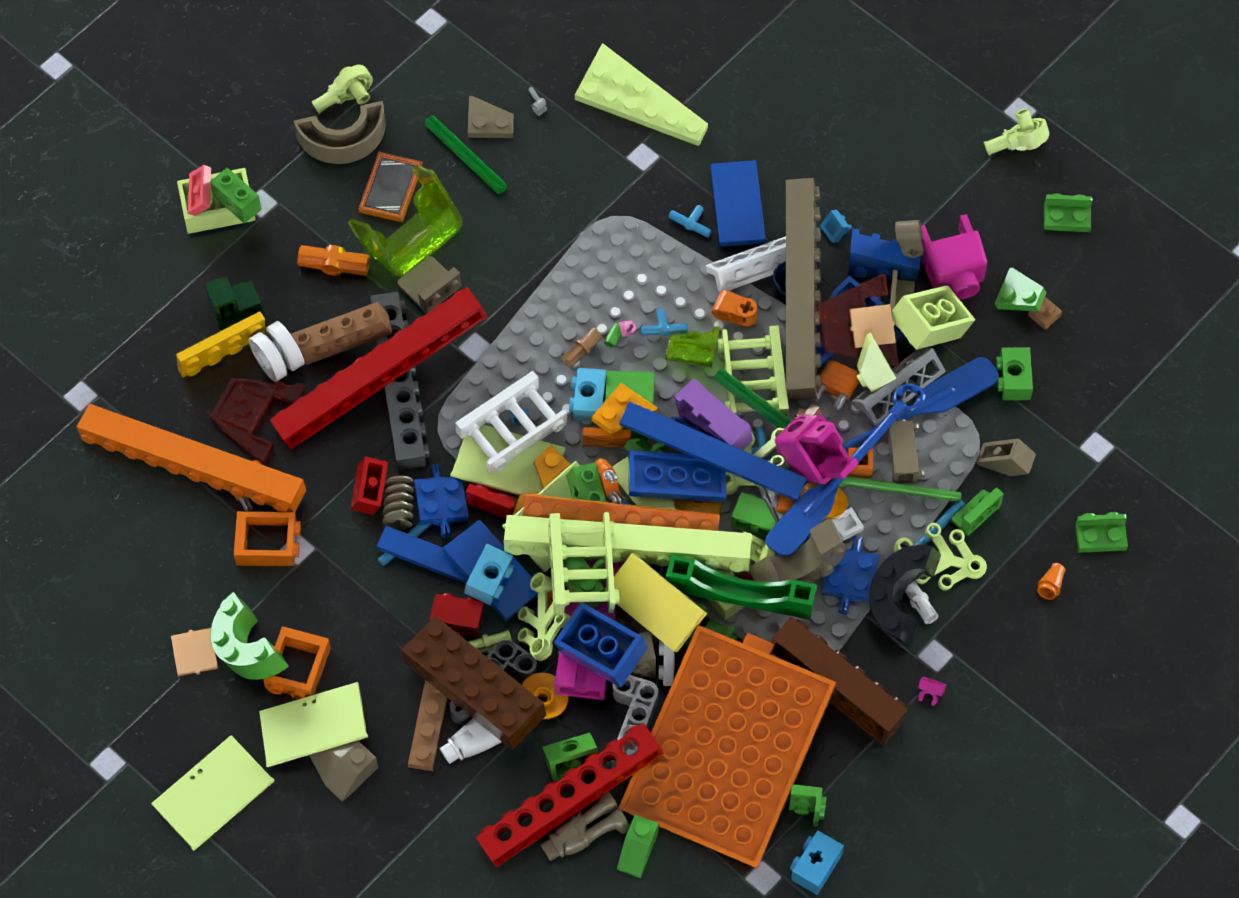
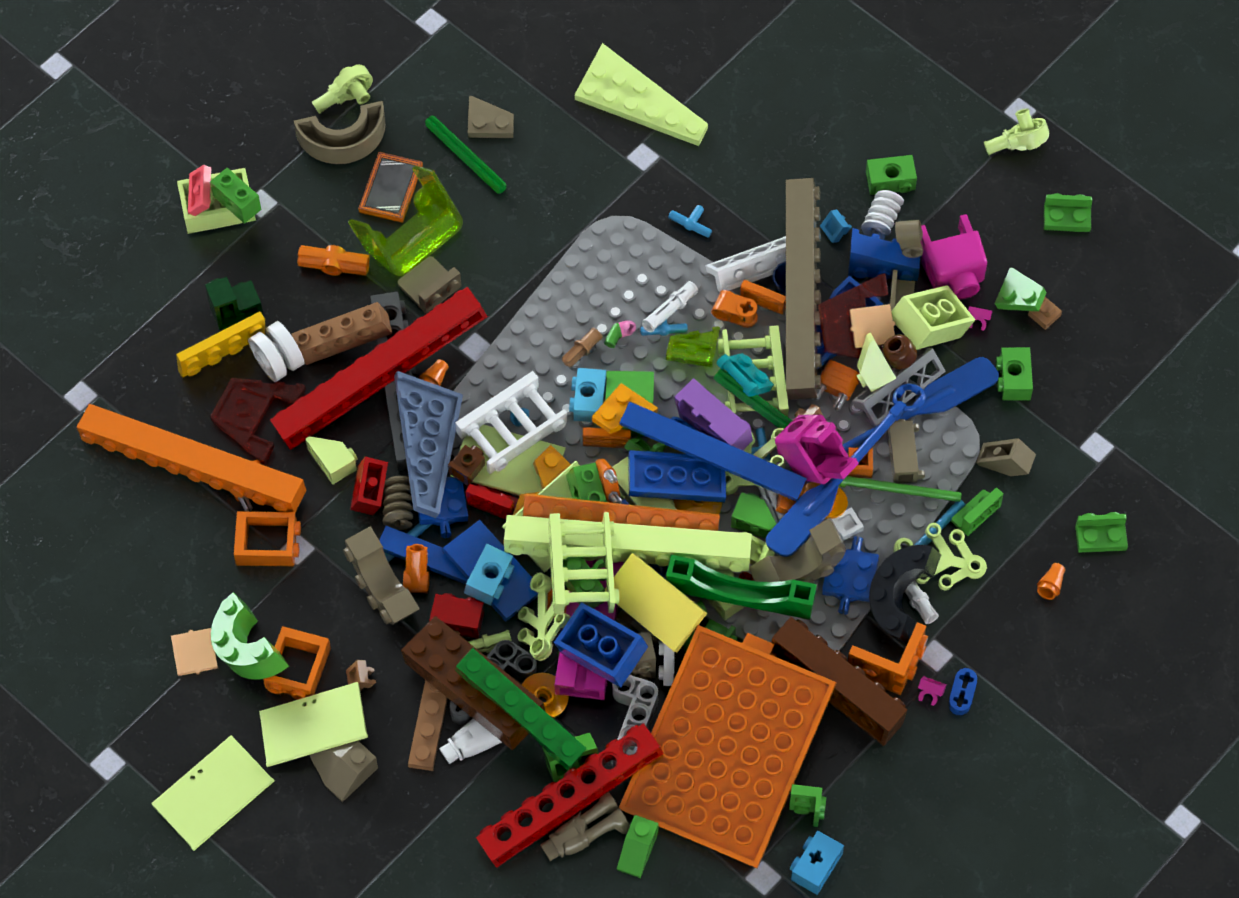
(332, 457): none -> yellowish green slope
(359, 673): none -> medium nougat tile
(378, 578): none -> dark tan brick
(416, 575): none -> orange piece
(428, 436): none -> sand blue wing
(435, 373): none -> orange cone
(466, 471): none -> reddish brown brick
(521, 708): none -> green arch
(539, 105): light grey hand -> none
(676, 301): none -> white pin
(737, 203): blue piece -> none
(746, 374): none -> teal plate
(763, 296): none -> orange tile
(882, 213): none -> white piece
(886, 672): none -> orange bracket
(900, 167): none -> bright green brick
(900, 351): none -> reddish brown head
(957, 690): none -> blue beam
(980, 314): none -> dark pink tile

